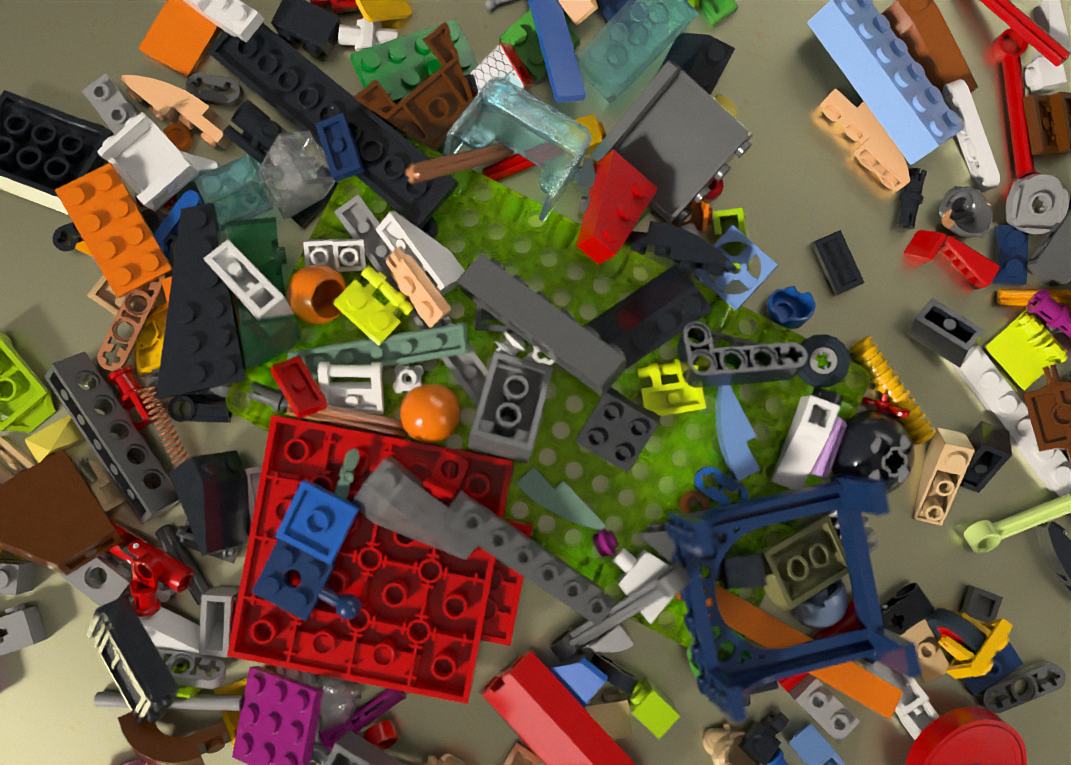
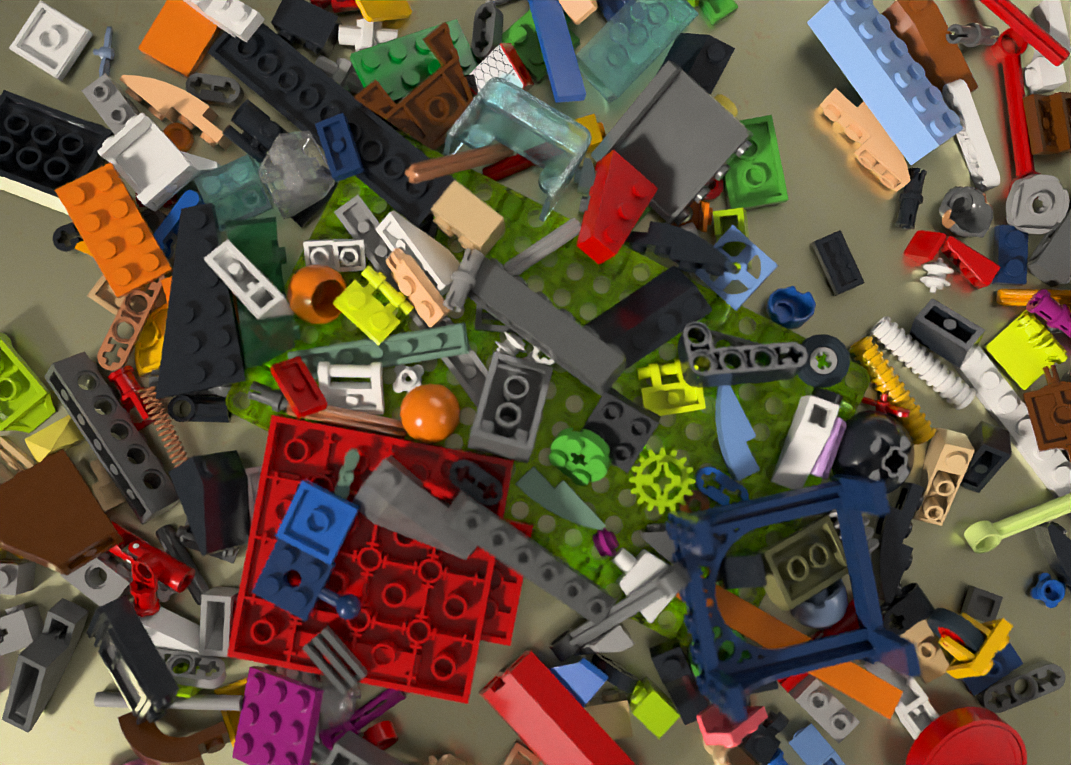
(43, 664): none -> dark grey slope
(51, 40): none -> white plate
(106, 53): none -> sand blue piece
(326, 668): none -> dark grey tile
(341, 72): none -> light grey axle
(463, 280): none -> light grey pin
(468, 218): none -> tan brick
(471, 488): none -> black beam
(486, 31): none -> dark grey beam
(543, 247): none -> light grey axle
(581, 470): none -> bright green plate
(675, 480): none -> lime gear
(678, 679): none -> black slope
(721, 730): none -> coral bracket
(757, 175): none -> bright green plate
(891, 555): none -> black slope
(923, 363): none -> white piece
(936, 275): none -> white wheel
(972, 35): none -> dark grey pin
(1056, 593): none -> blue plate

